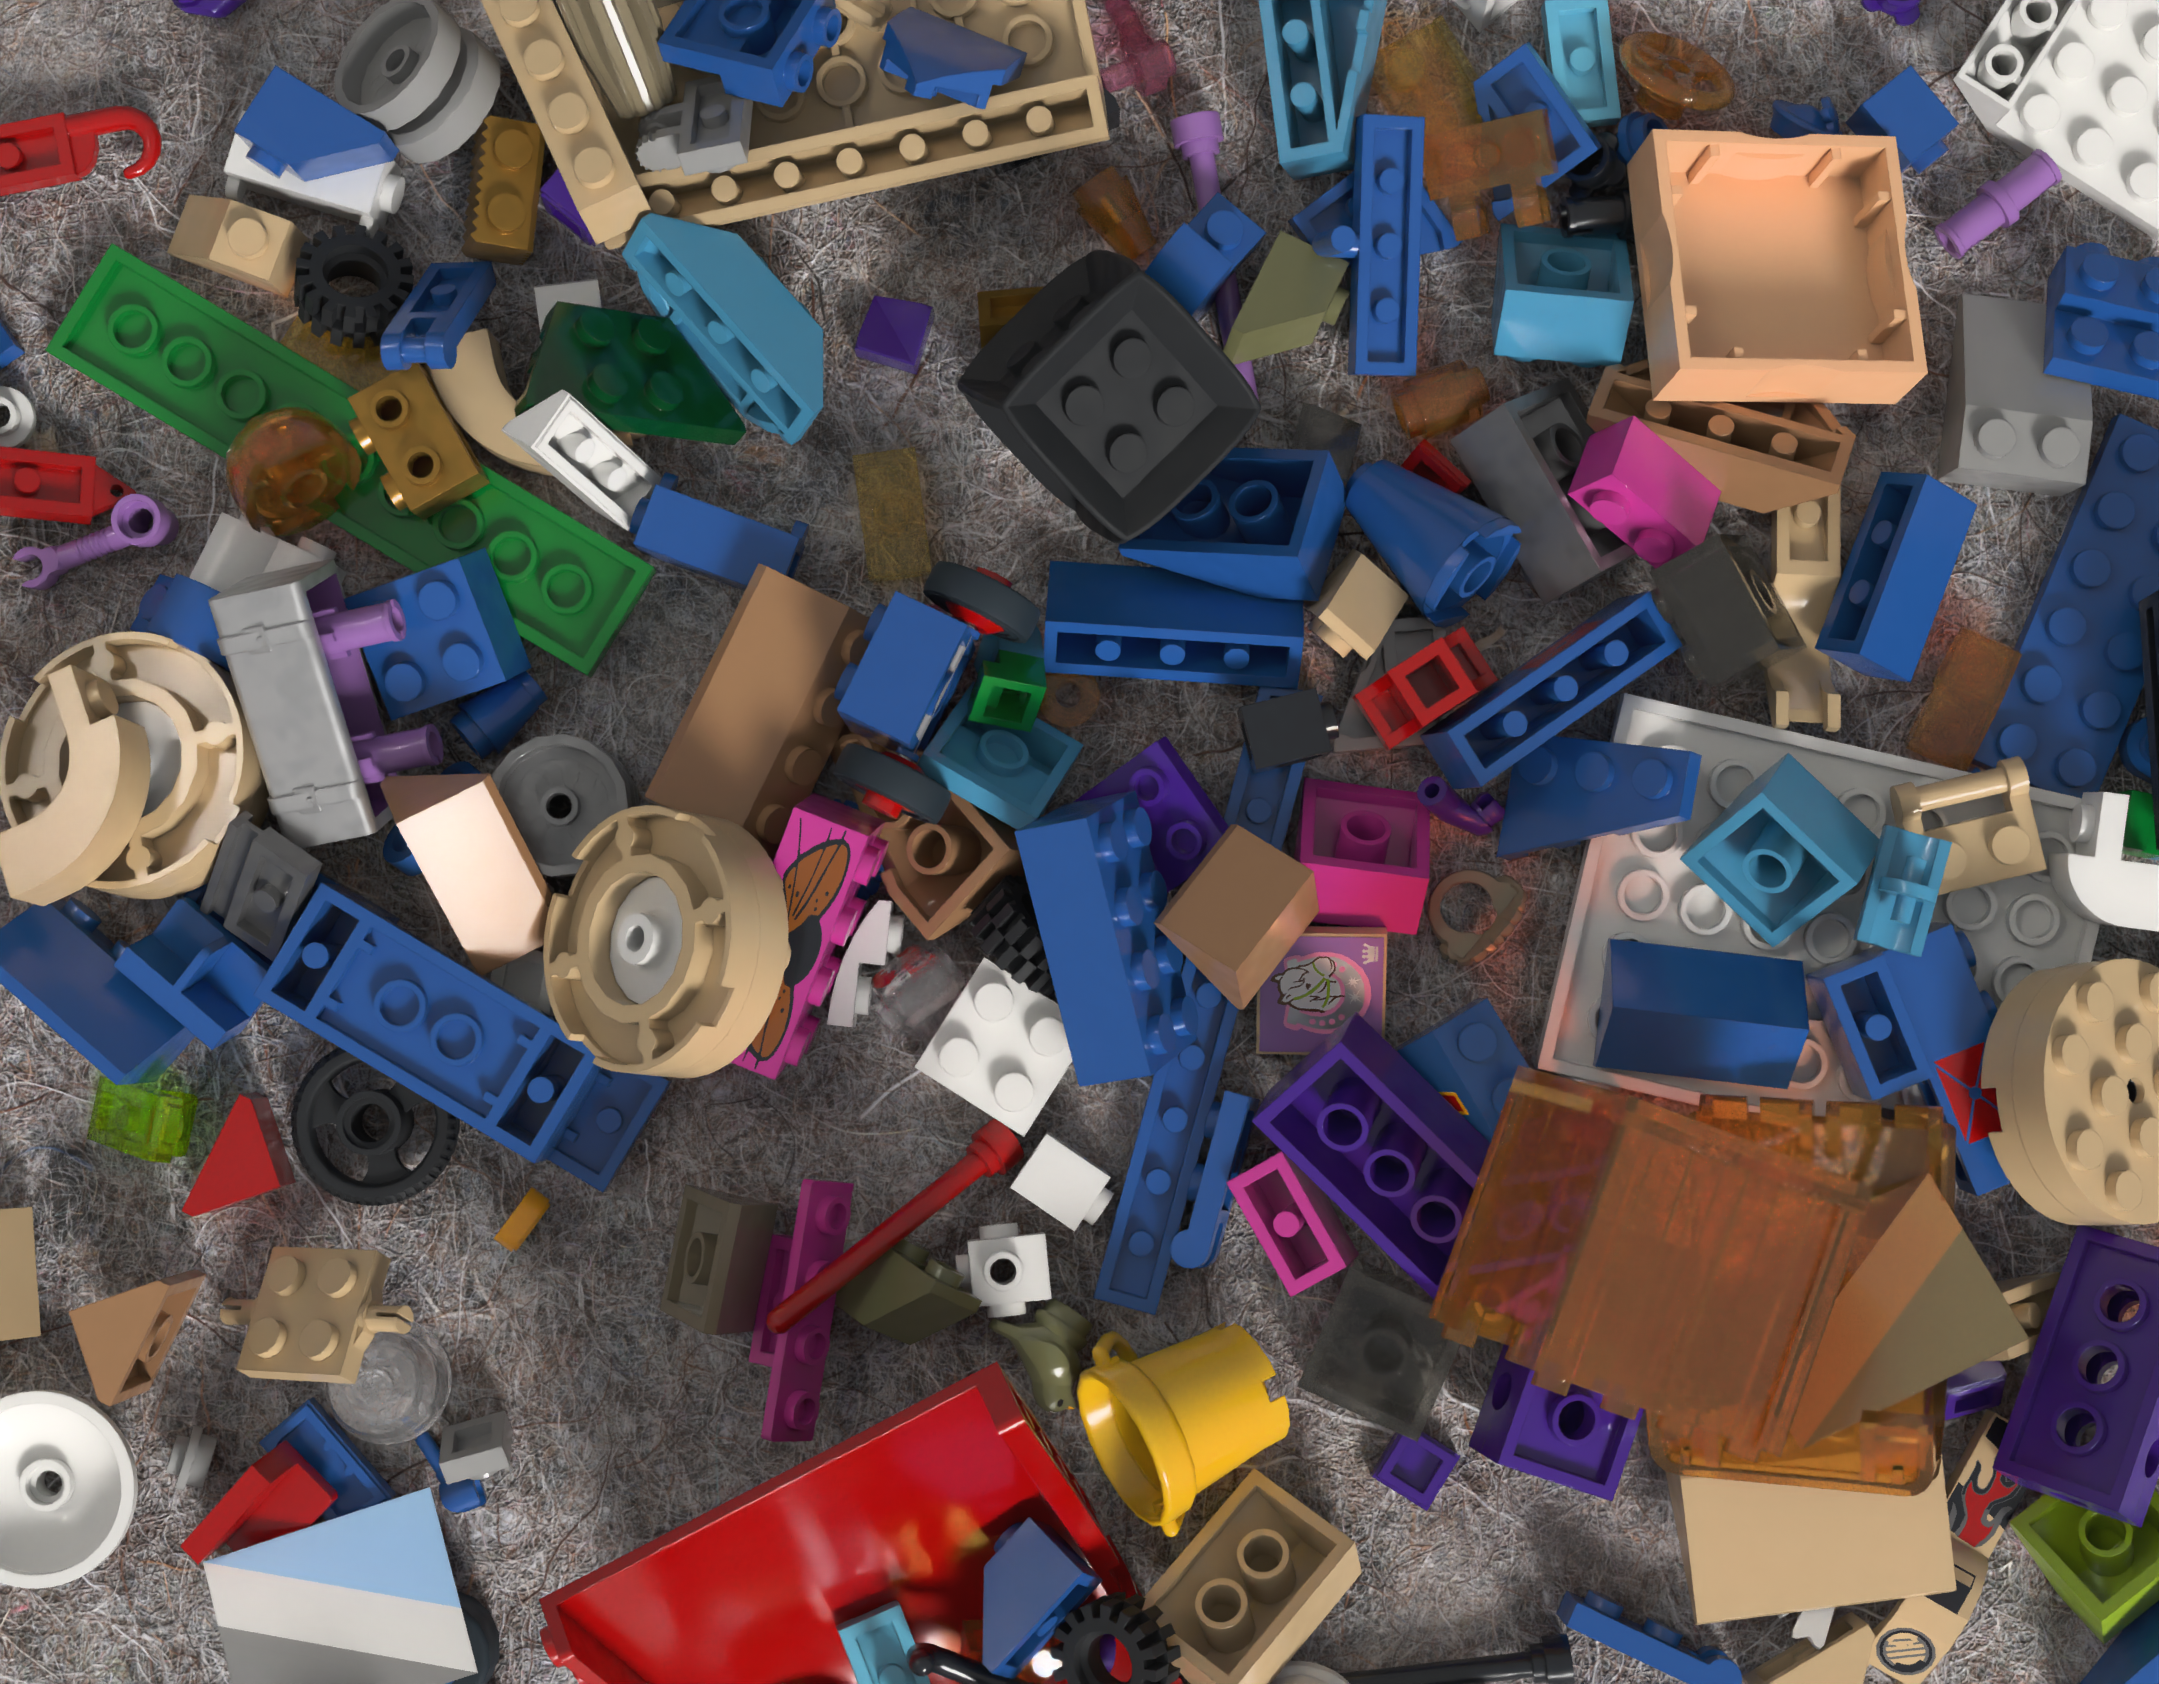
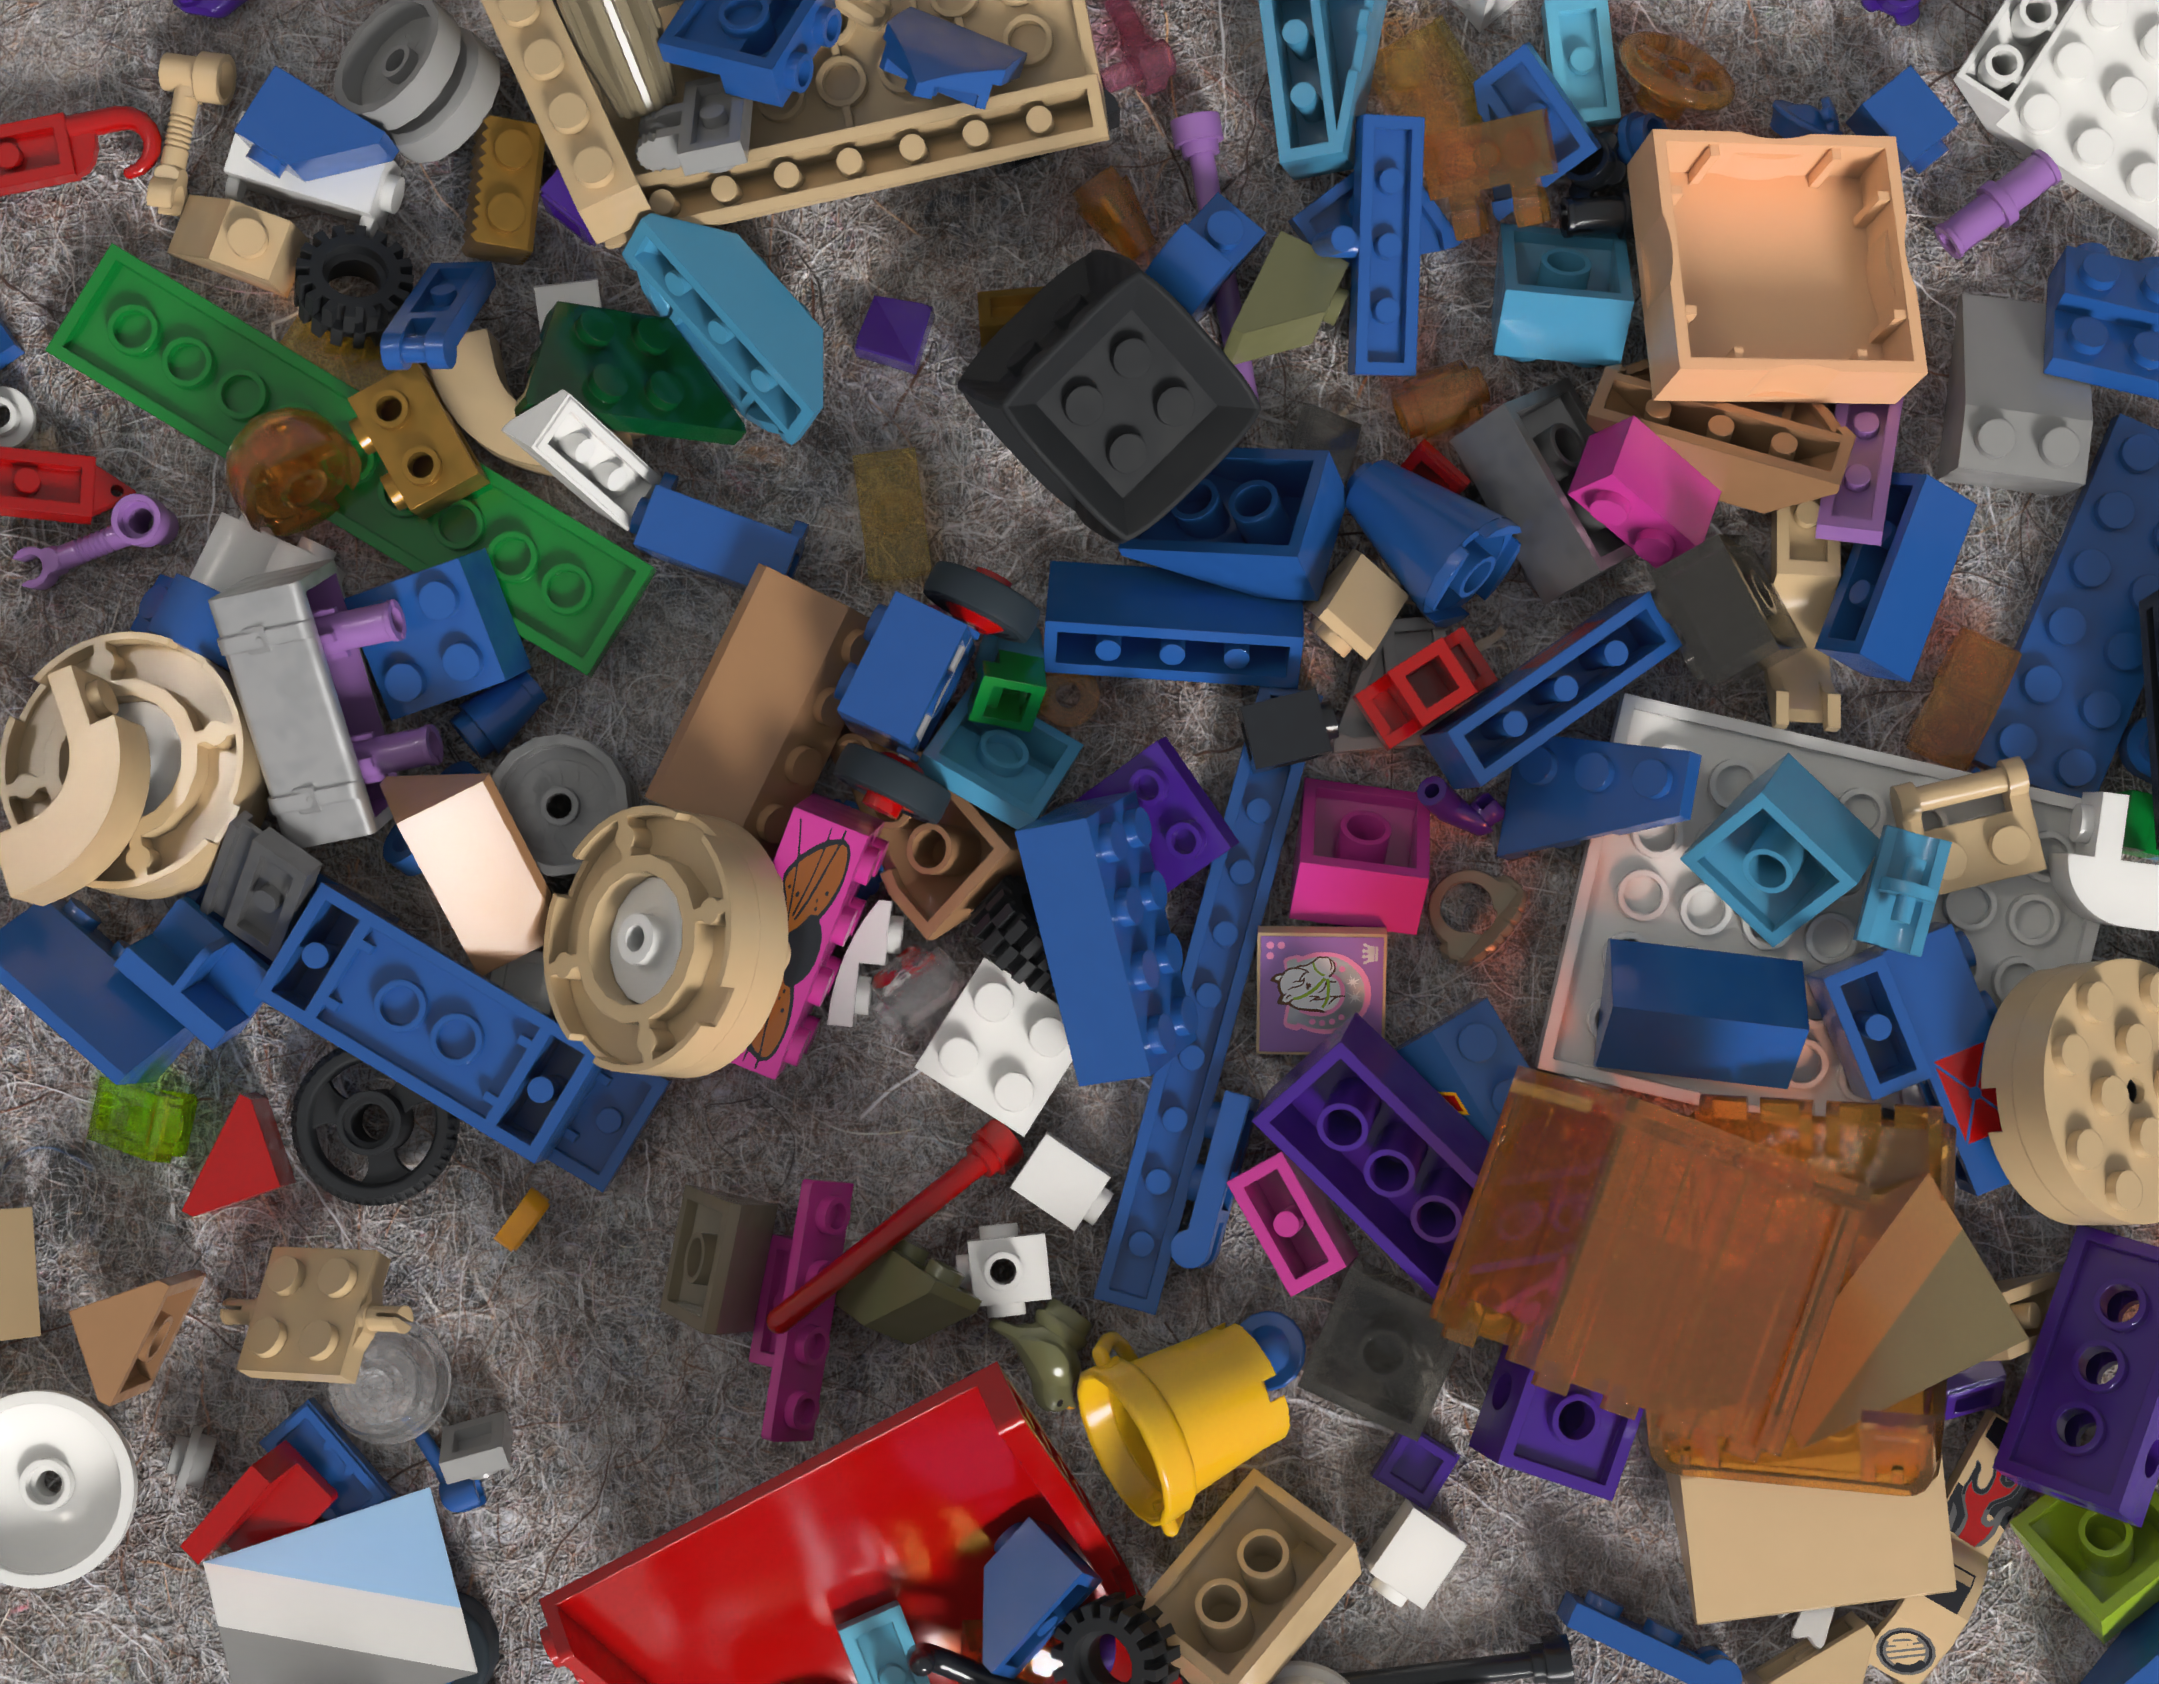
(194, 81): none -> tan brick
(1240, 912): medium nougat slope -> none
(1281, 1343): none -> blue hat
(1413, 1556): none -> white brick
(1861, 503): none -> medium lavender plate

